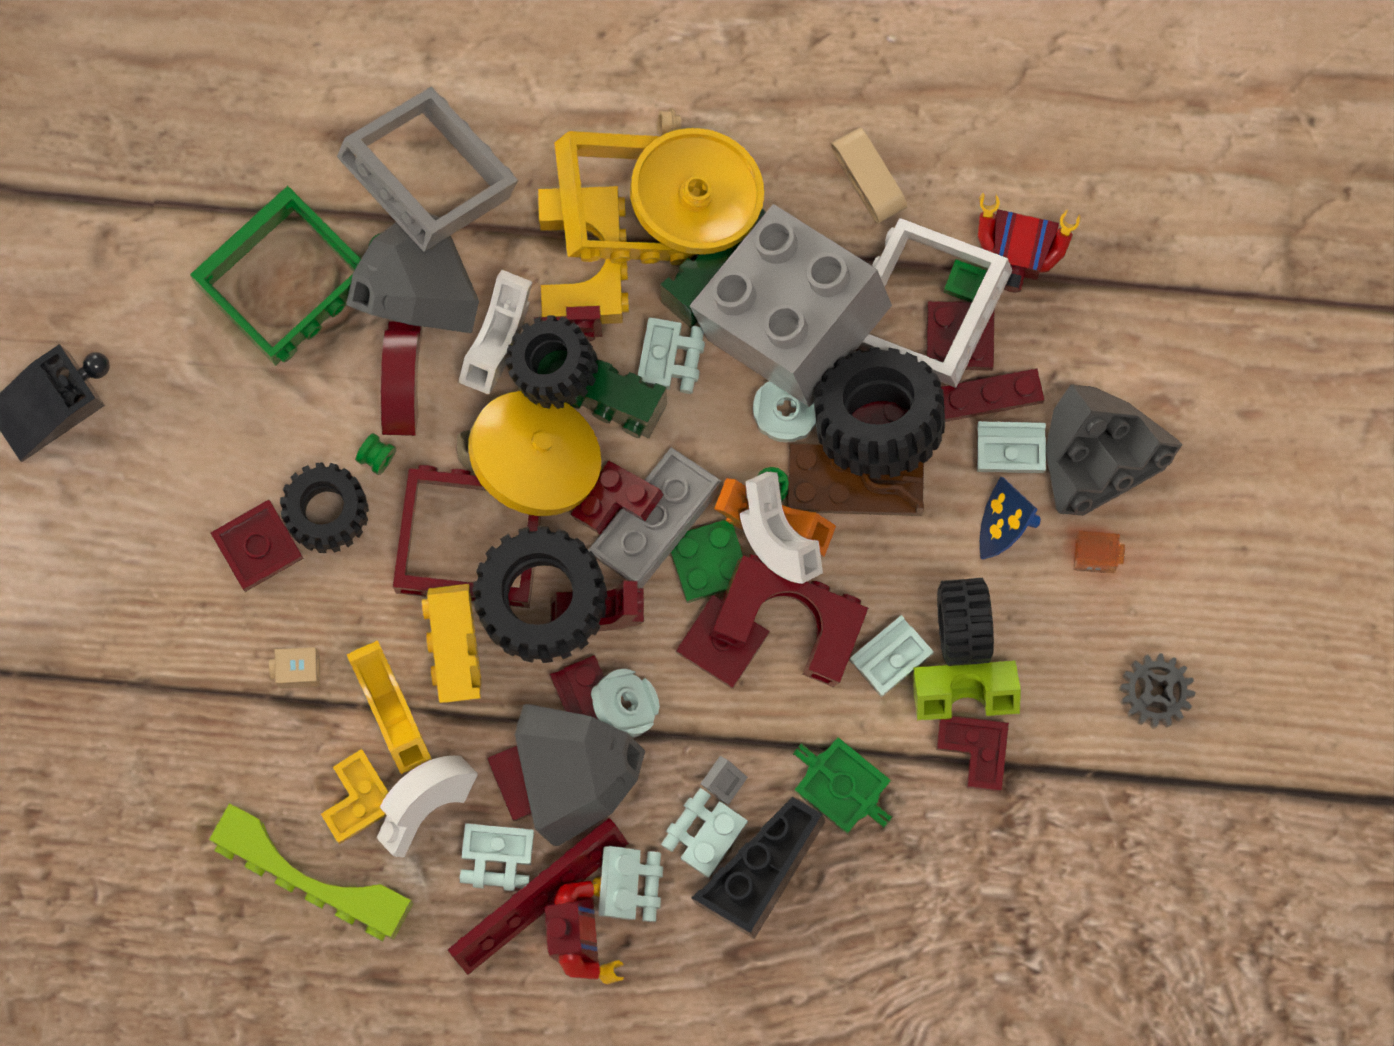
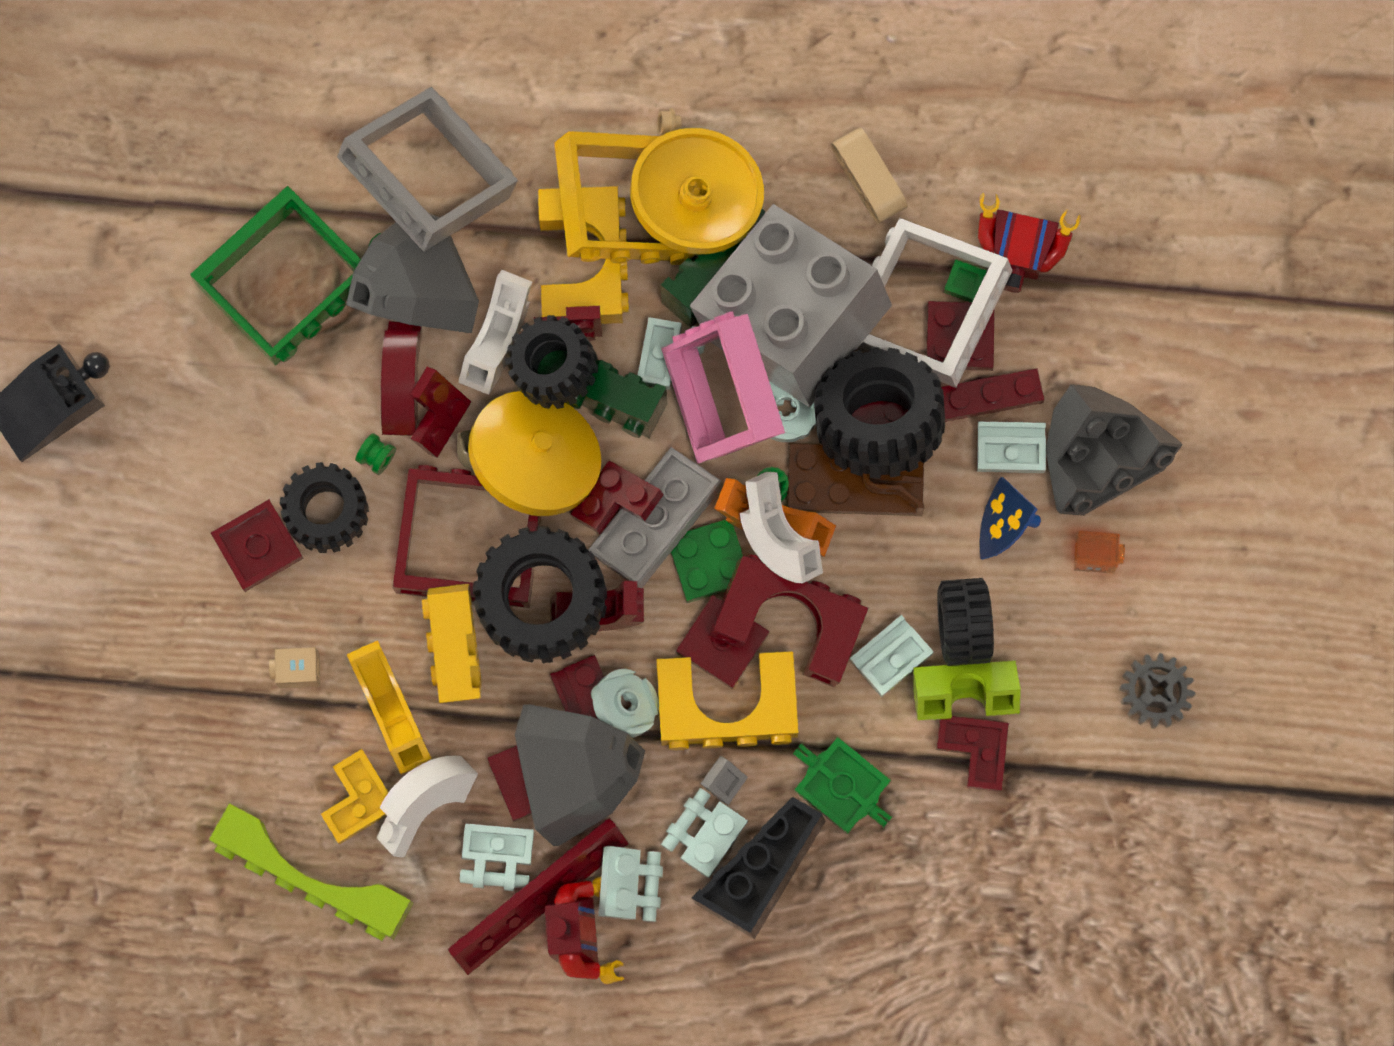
(445, 410): none -> dark red plate
(748, 377): none -> bright pink window
(772, 718): none -> yellow arch

